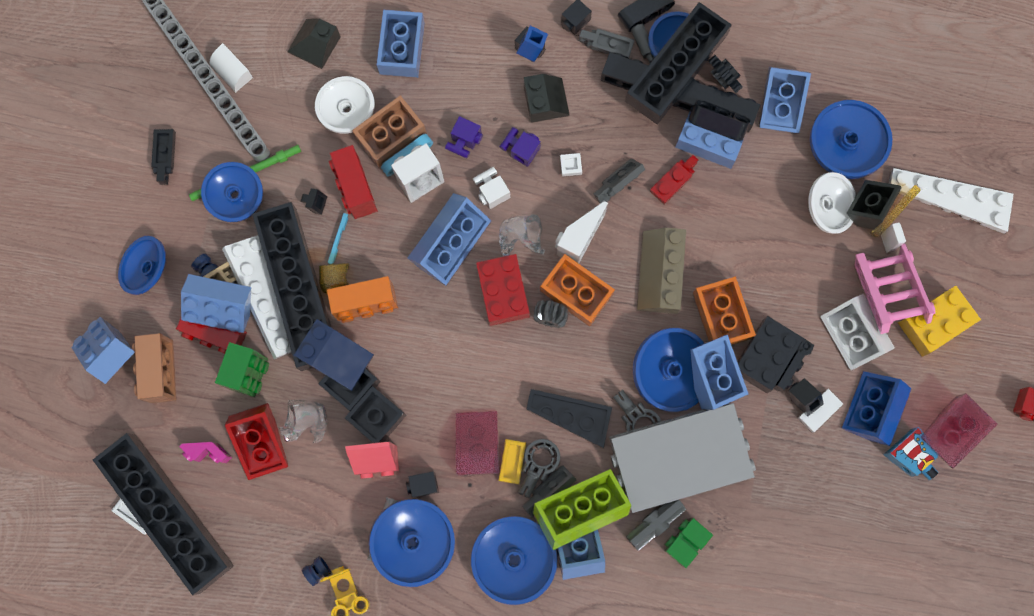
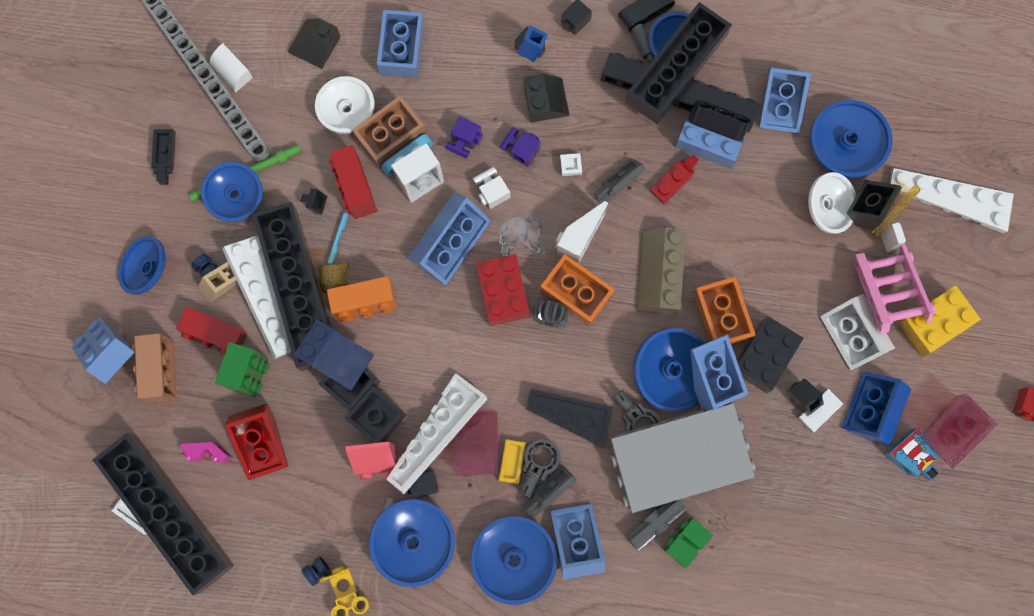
(215, 303): medium blue brick -> none
(303, 415): clear piece -> none
(447, 418): none -> white wing
(581, 509): lime brick -> none
(607, 42): dark grey hinge -> none
(725, 73): black gear -> none
(794, 365): black hinge -> none

